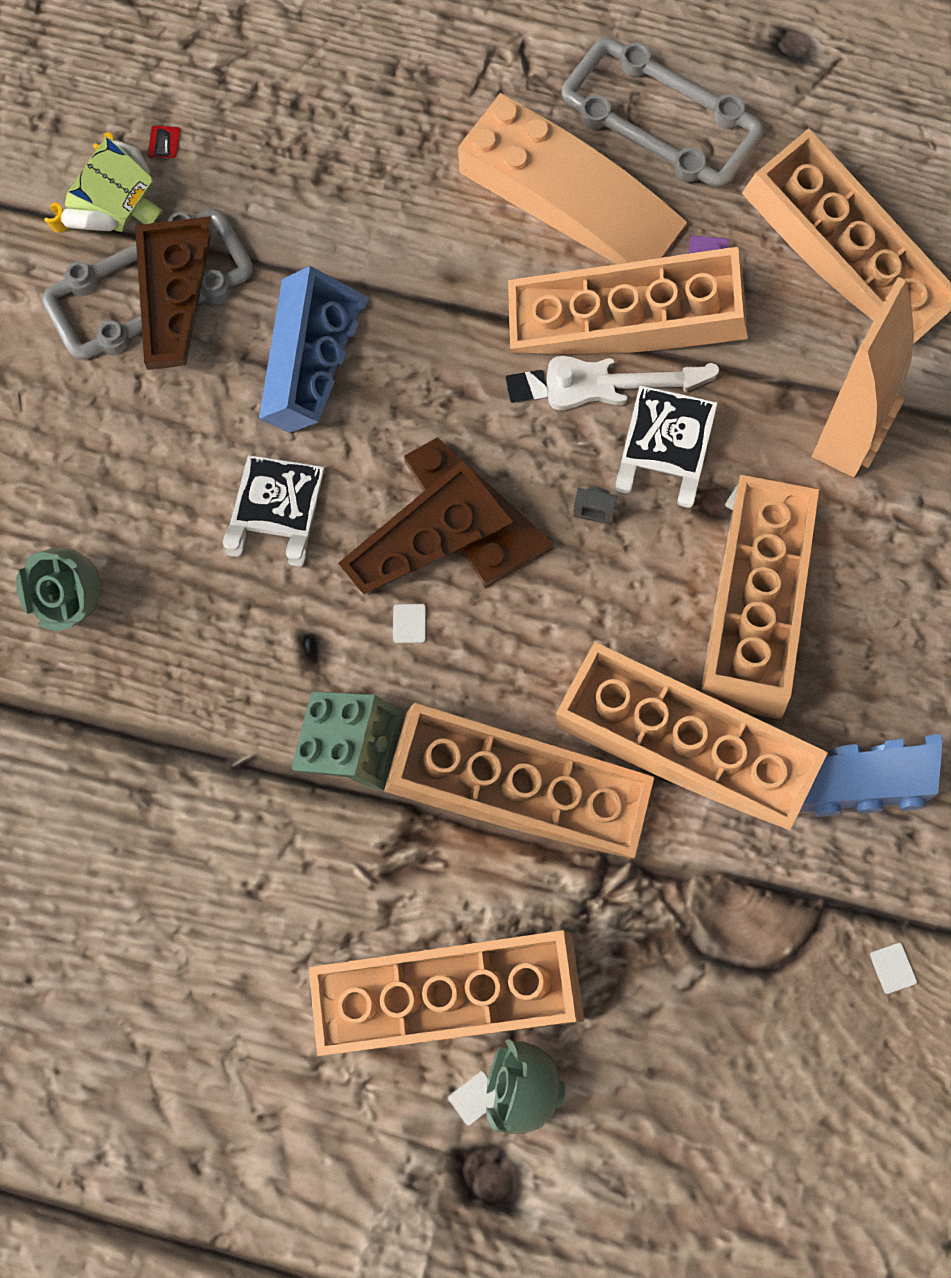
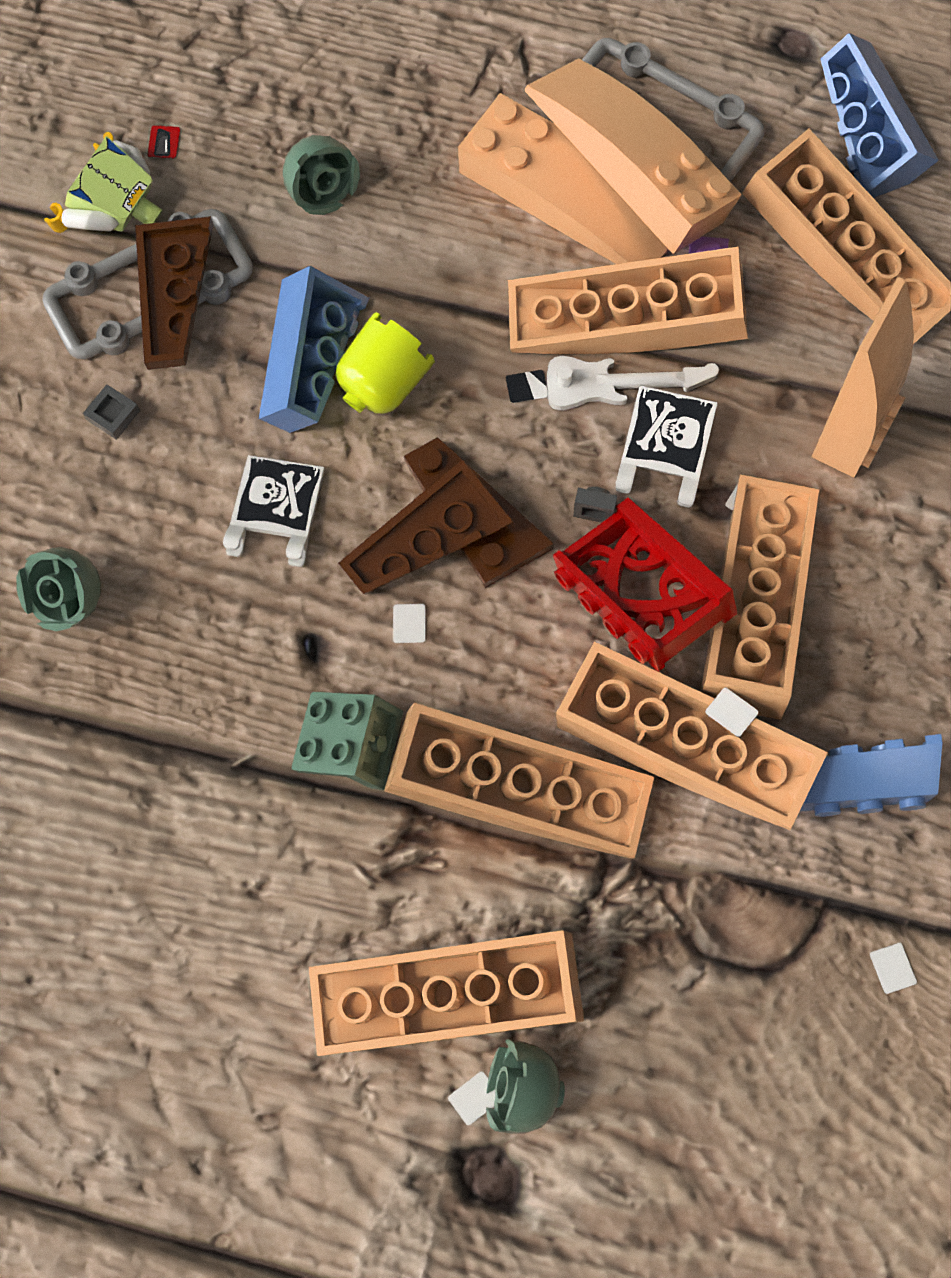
(111, 412): none -> dark grey plate
(320, 174): none -> sand green cylinder
(381, 366): none -> neon yellow cylinder
(637, 152): none -> light nougat slope
(680, 565): none -> red fence
(731, 712): none -> white sticker
(877, 125): none -> medium blue wedge

